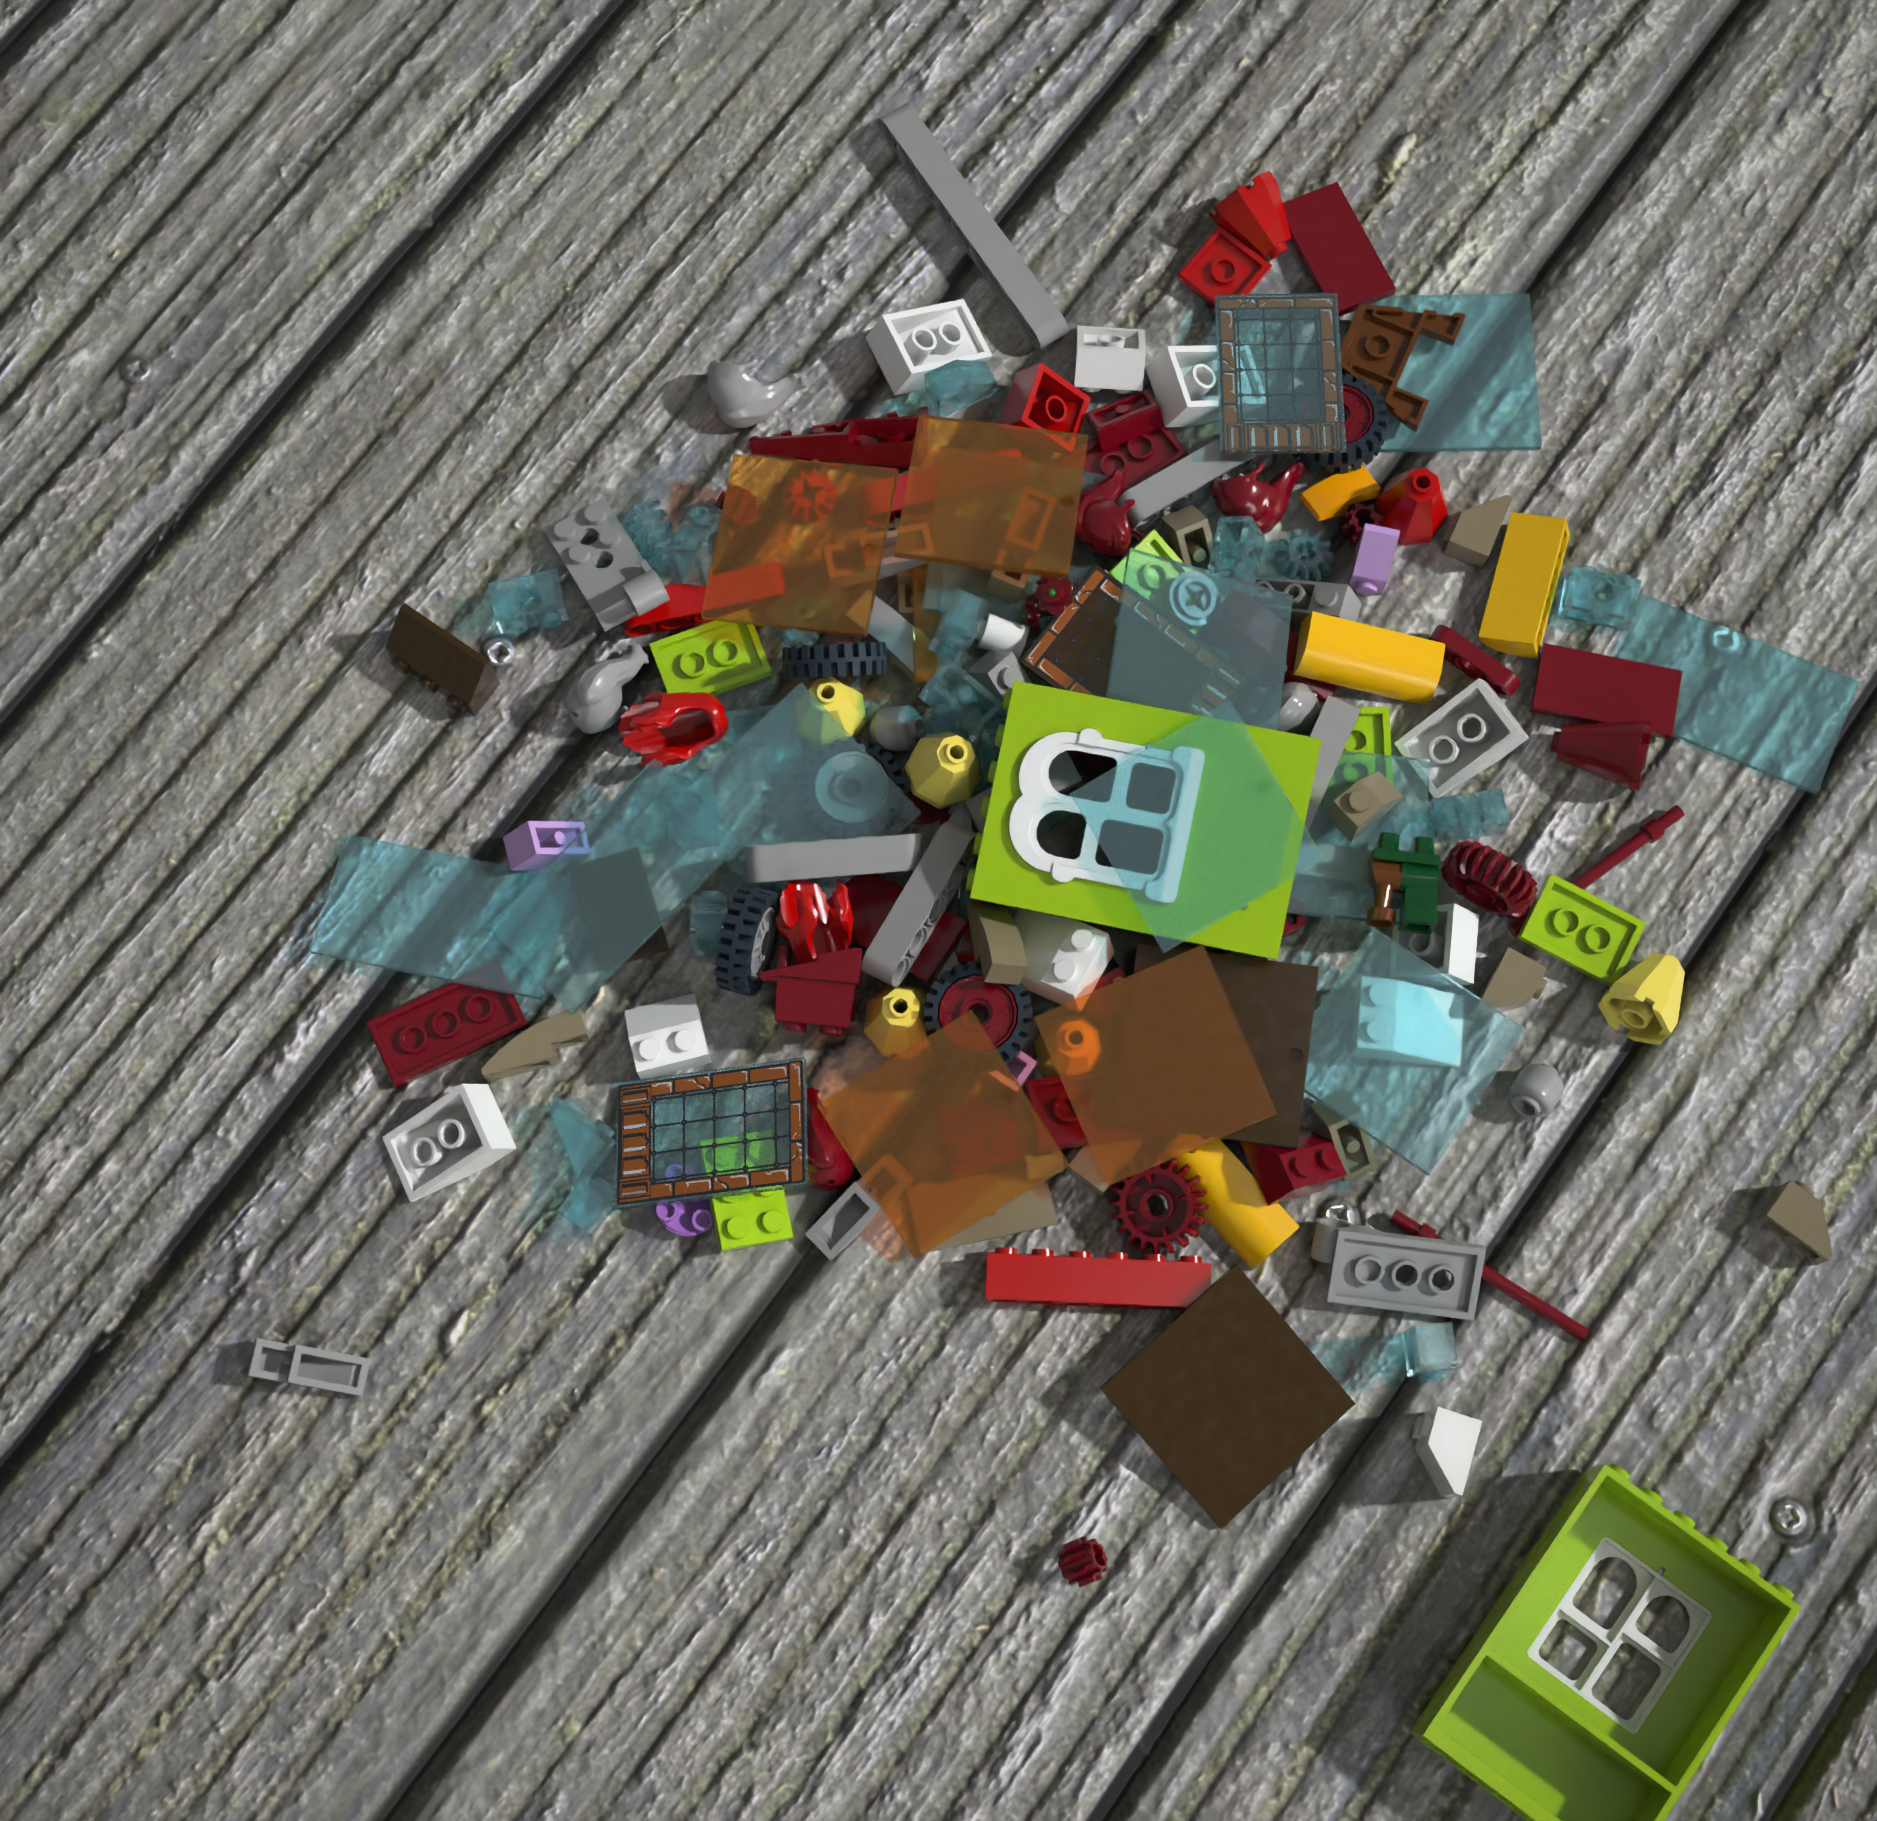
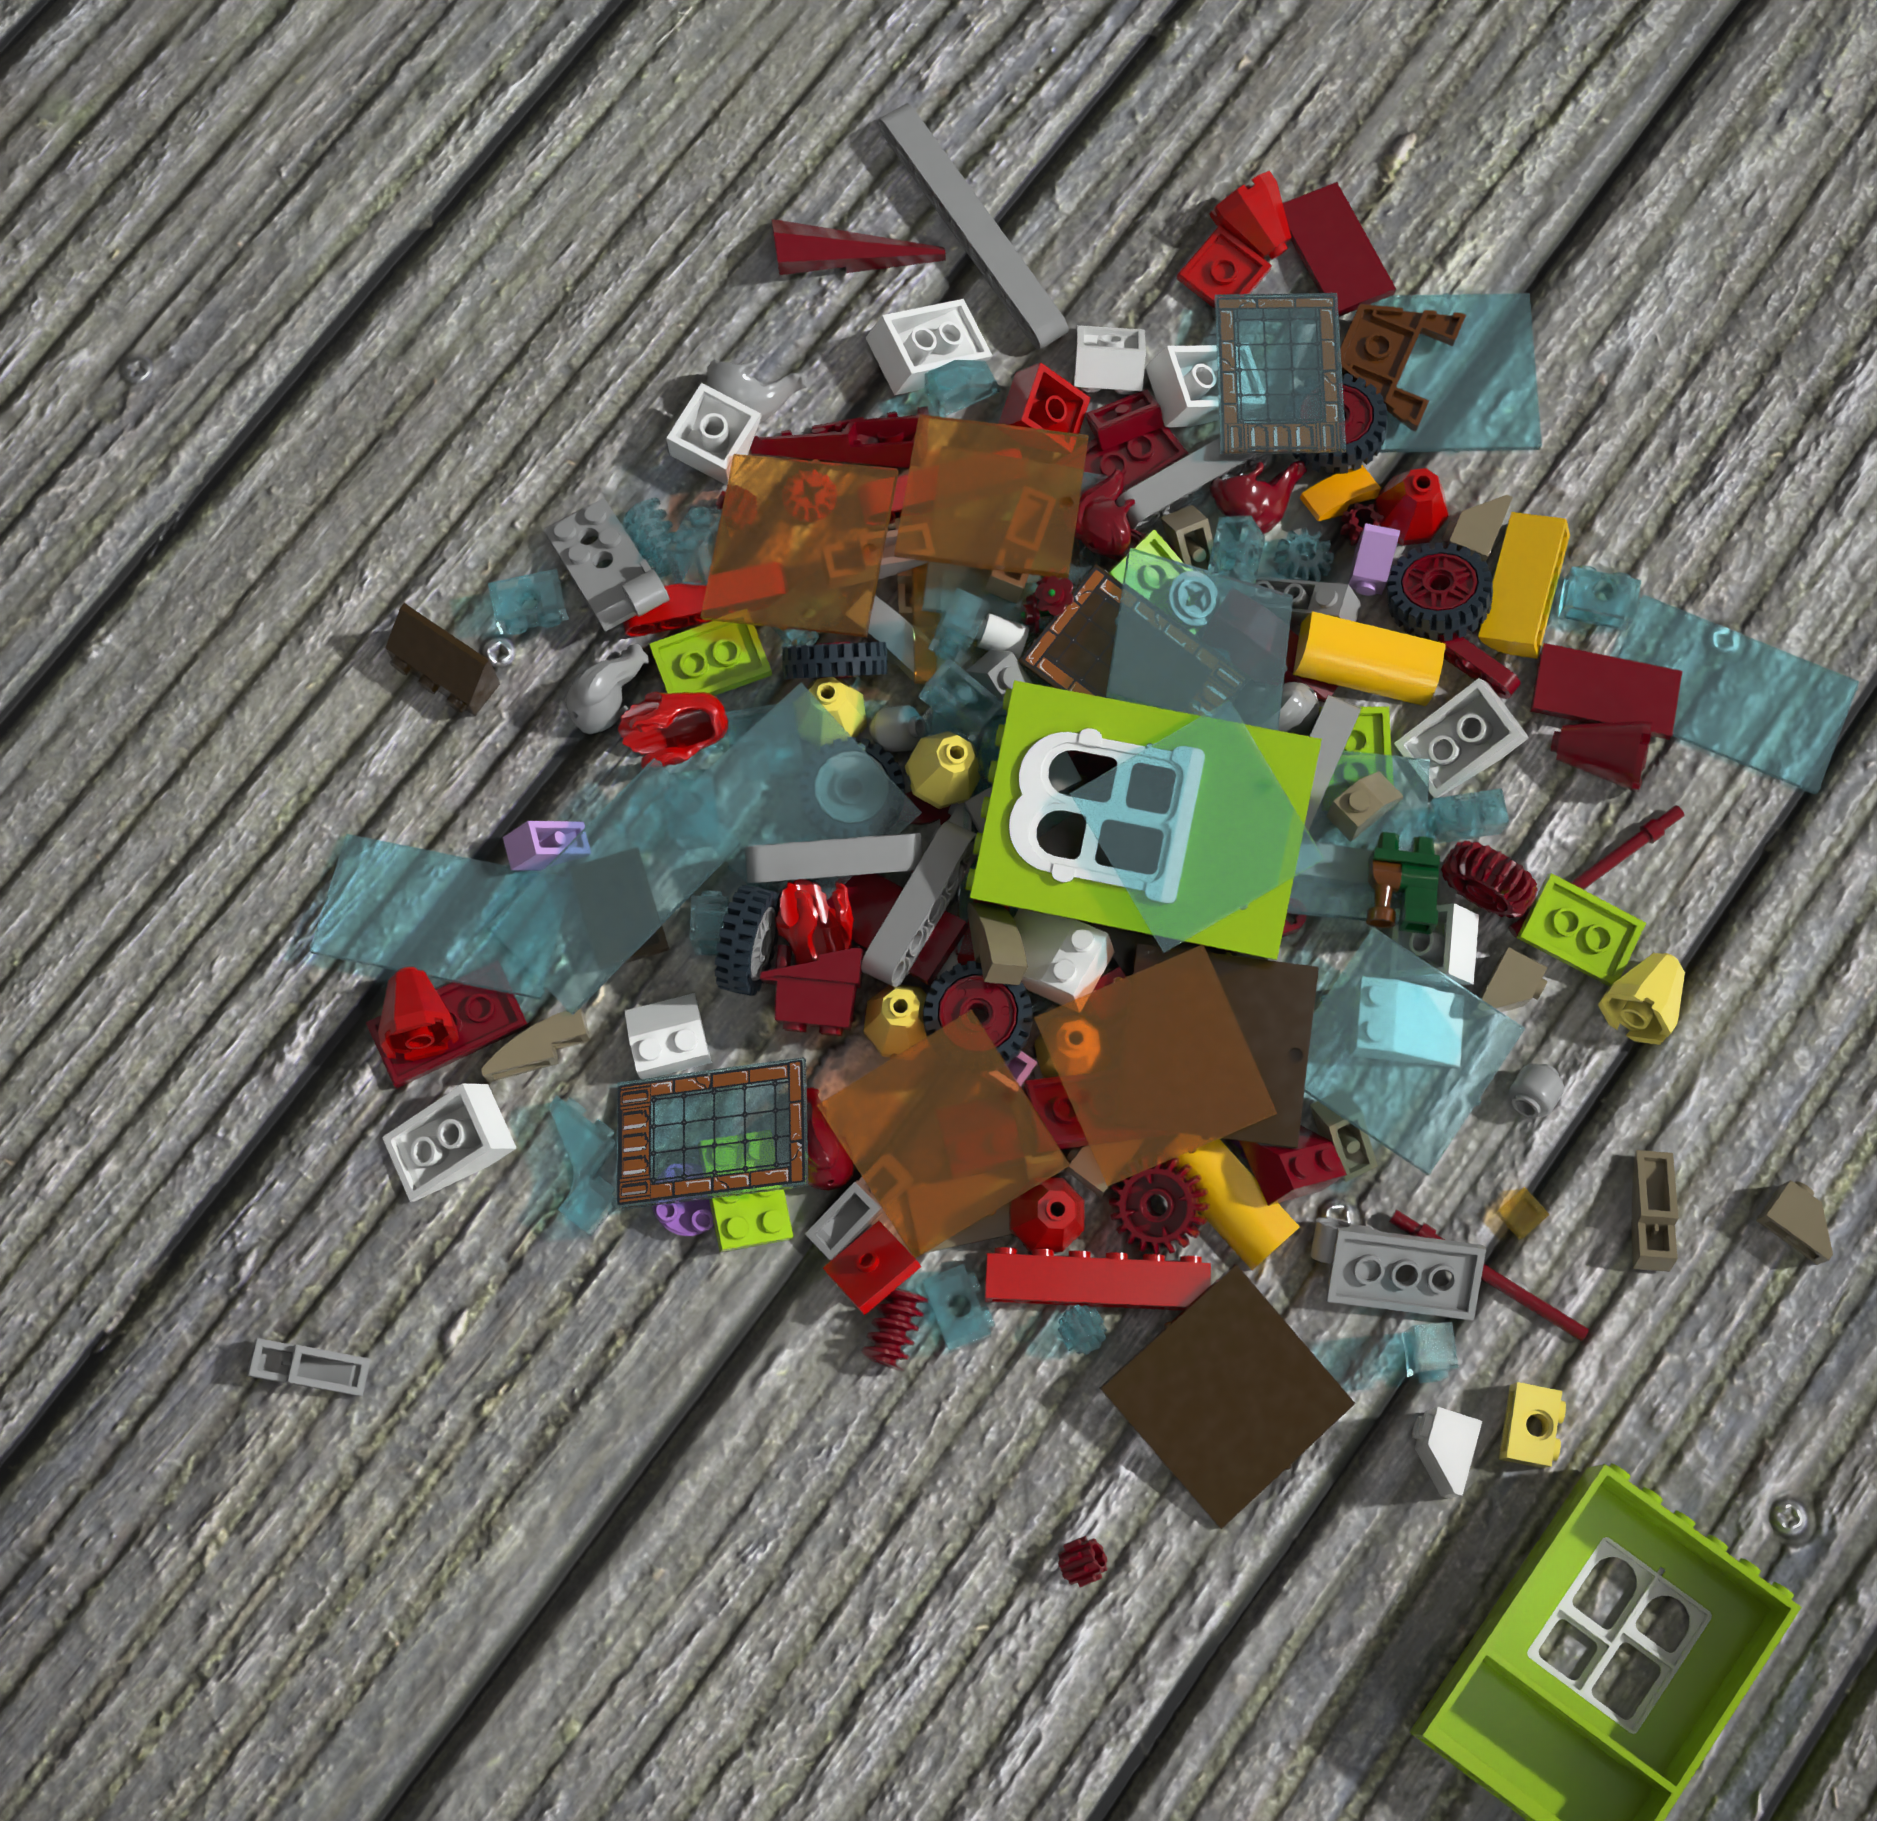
(414, 1017): none -> red cone
(712, 432): none -> white slope
(817, 248): none -> dark red wedge
(871, 1267): none -> red plate
(893, 1328): none -> dark red piece
(958, 1331): none -> clear light blue brick
(1034, 1223): none -> red cone
(1082, 1329): none -> clear light blue gear
(1440, 591): none -> wheel
(1517, 1443): none -> light yellow brick
(1522, 1213): none -> clear yellow tile
(1654, 1211): none -> dark tan slope

